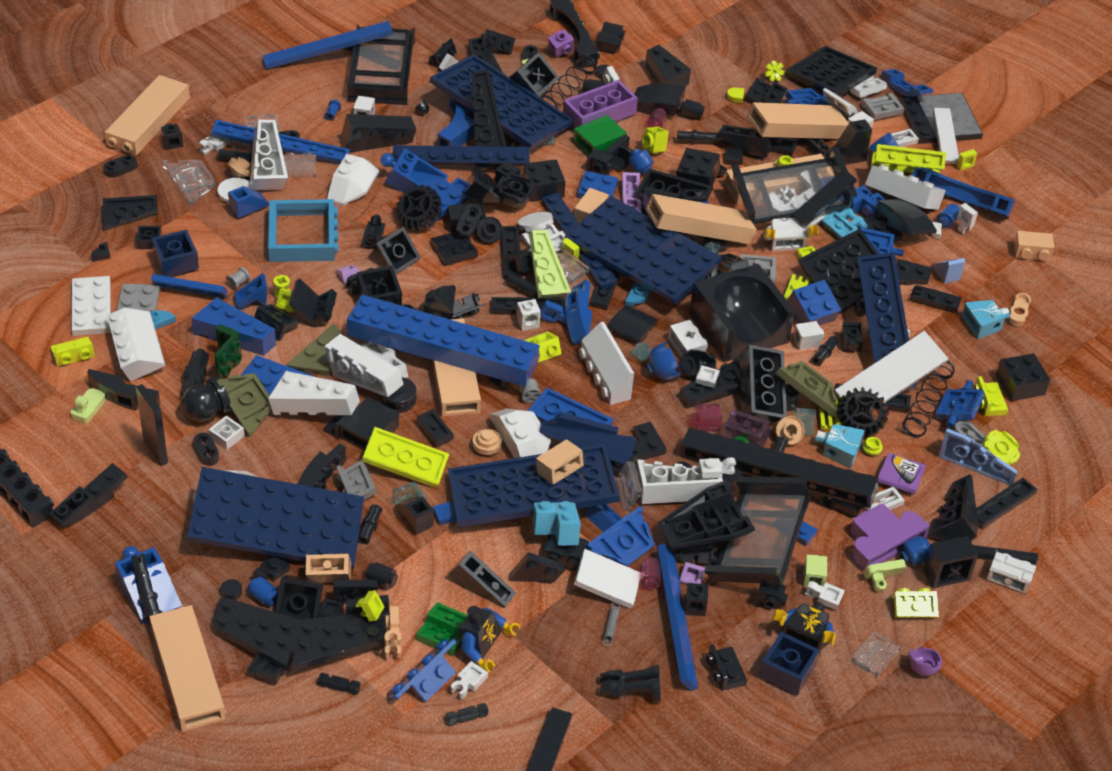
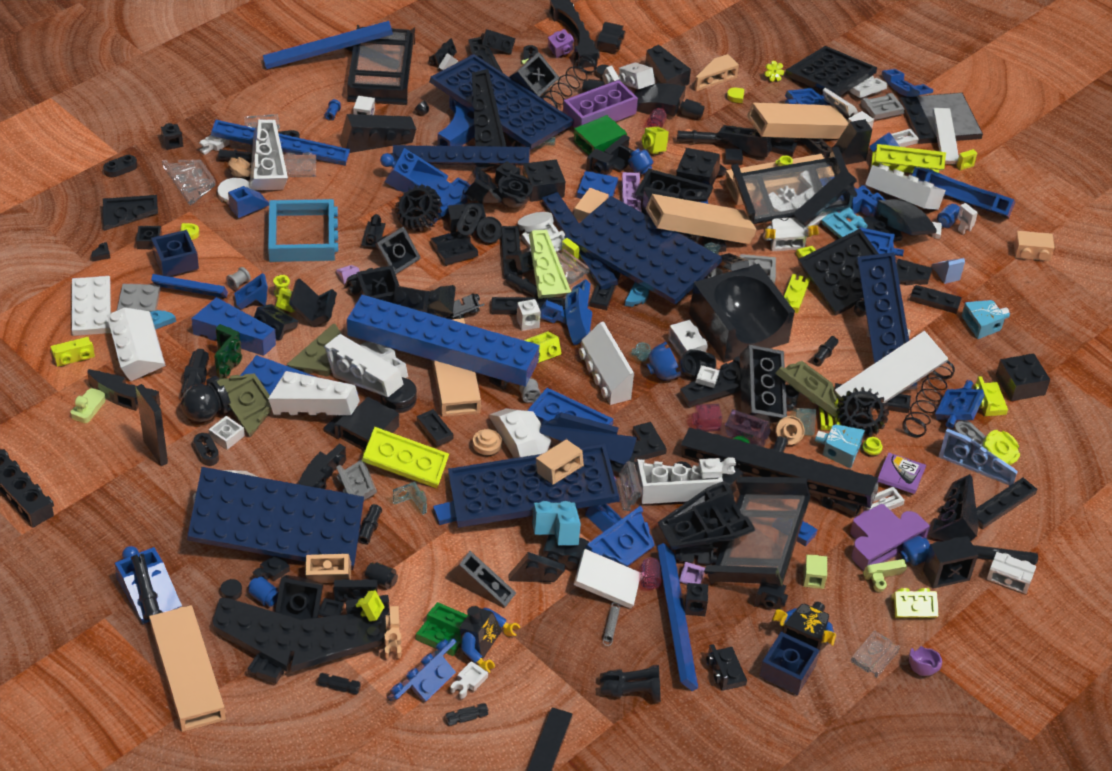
(87, 500): black slope -> none
(147, 115): light nougat brick -> none
(192, 229): none -> neon yellow tile
(352, 179): white wedge -> none
(411, 298): none -> black bracket
(416, 513): black slope -> none
(632, 323): black slope -> none
(636, 75): none -> white brick
(716, 72): none -> light nougat slope
(765, 93): black slope -> none
(808, 335): white brick -> none
(814, 303): blue brick -> none
(826, 594): white plate -> none
(851, 336): black brick -> none
(1021, 302): light nougat piece -> none

